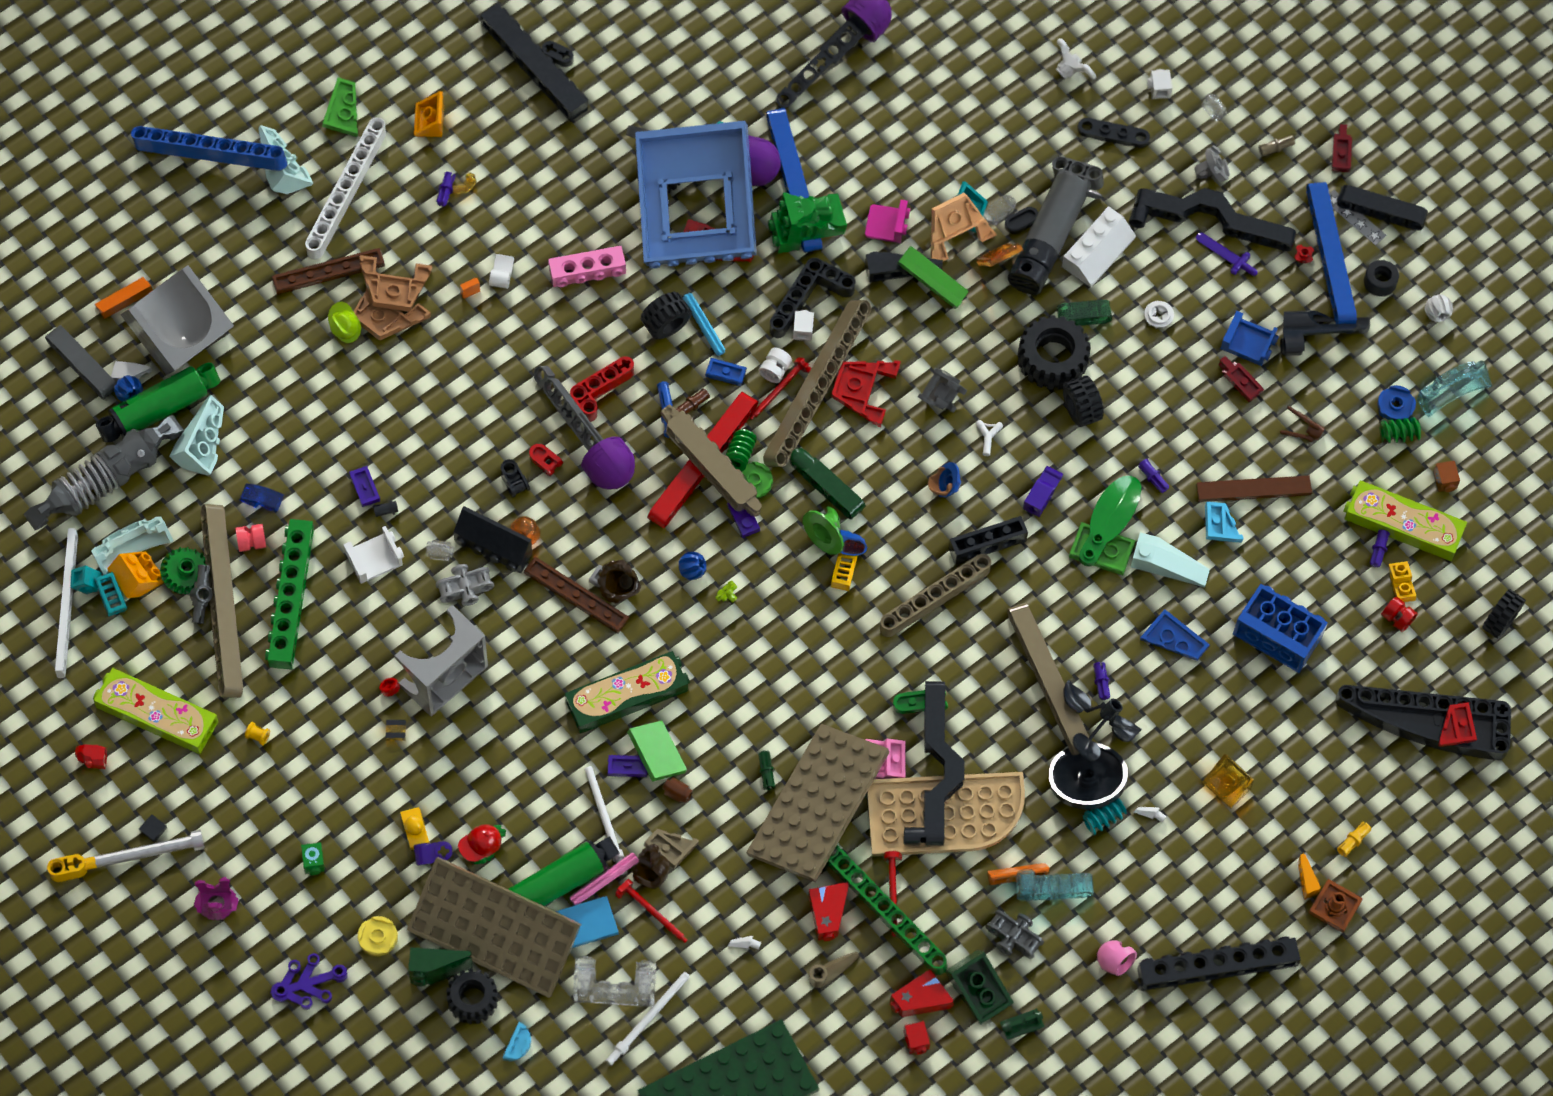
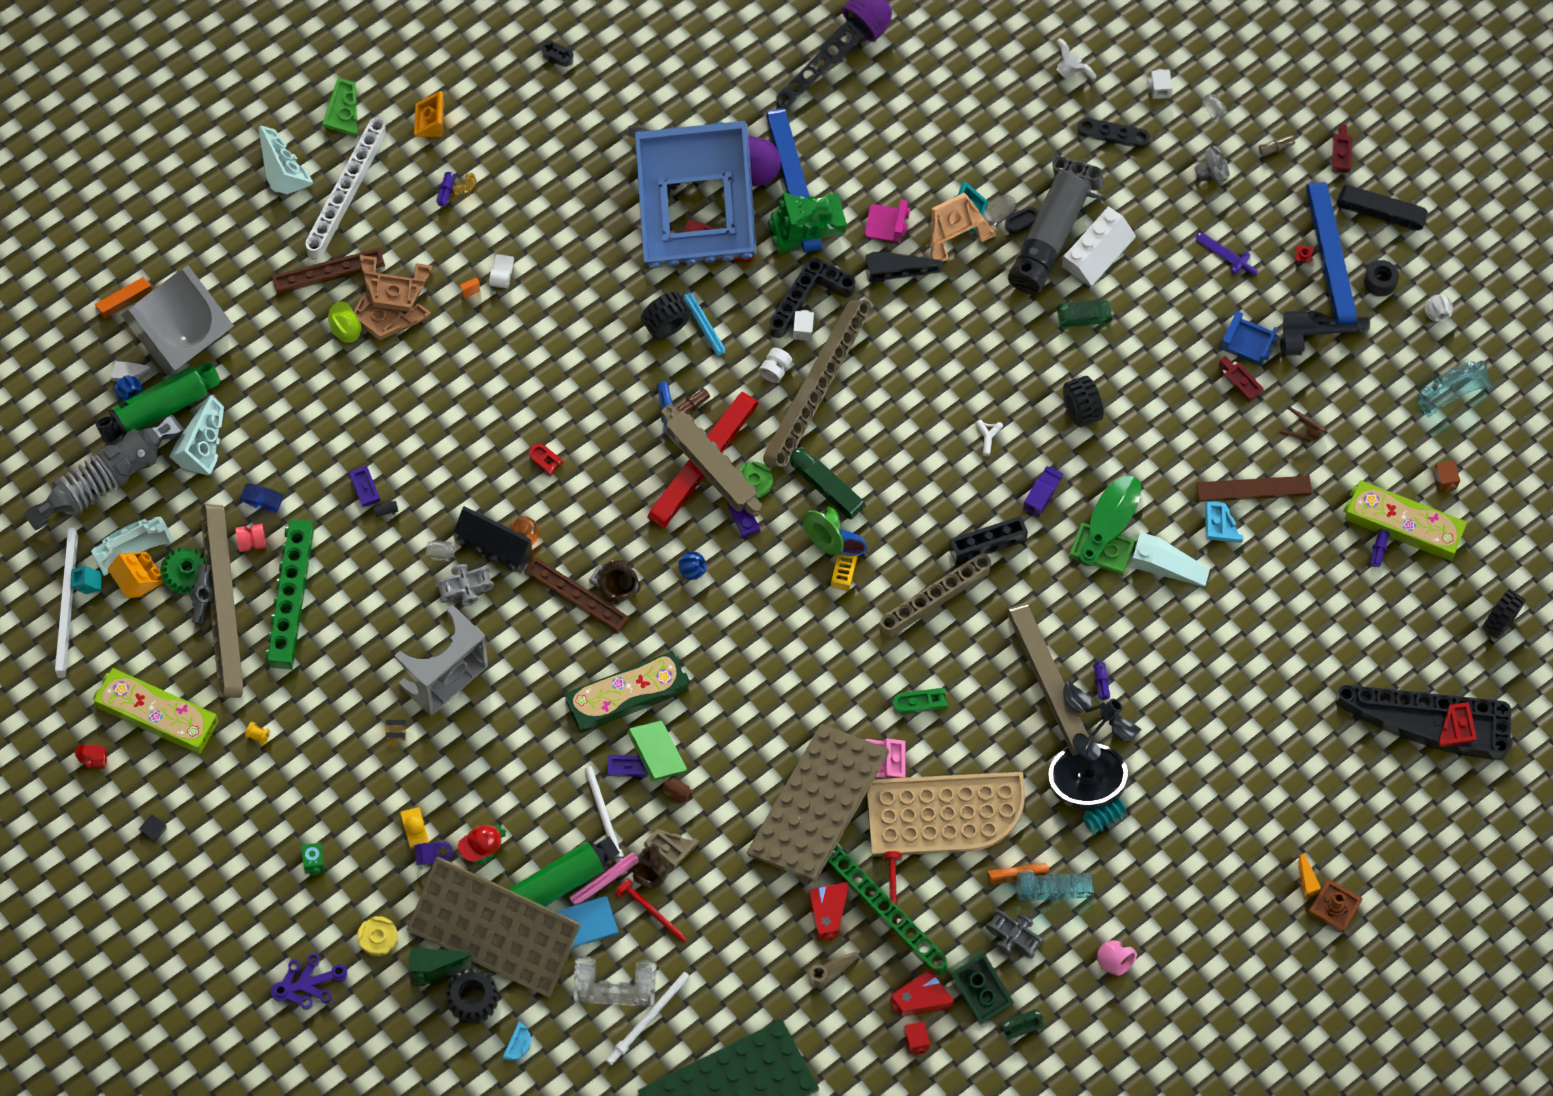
(81, 362): dark grey beam -> none
(85, 864): flat silver piece -> none
(110, 611): teal slope -> none
(209, 148): blue beam -> none
(214, 910): magenta piece -> none
(374, 556): white panel -> none
(389, 687): red tile -> none
(514, 481): black piece -> none
(534, 62): black brick -> none
(593, 259): bright pink brick -> none
(608, 460): piece -> none
(621, 371): red beam -> none
(725, 372): blue plate -> none
(727, 592): lime plant -> none
(741, 448): green piece -> none
(745, 942): white bar -> none
(766, 770): dark green axle -> none
(800, 365): red piece -> none
(855, 385): red wing -> none
(932, 277): bright green panel -> none
(942, 390): dark grey piece -> none
(945, 481): blue piece -> none
(953, 764): black beam -> none
(999, 254): clear orange tile -> none
(1058, 331): black tyre -> none
(1151, 812): white bar -> none
(1151, 980): black brick -> none
(1153, 476): dark purple axle -> none
(1161, 307): white gear -> none
(1175, 636): blue wing -> none
(1213, 203): black beam -> none
(1228, 781): clear yellow slope -> none
(1280, 628): blue brick -> none
(1354, 839): yellow pin -> none
(1359, 221): light grey sticker -> none
(1393, 394): blue plate -> none
(1394, 609): red wheel -> none
(1400, 429): green piece -> none
(1402, 581): yellow slope -> none

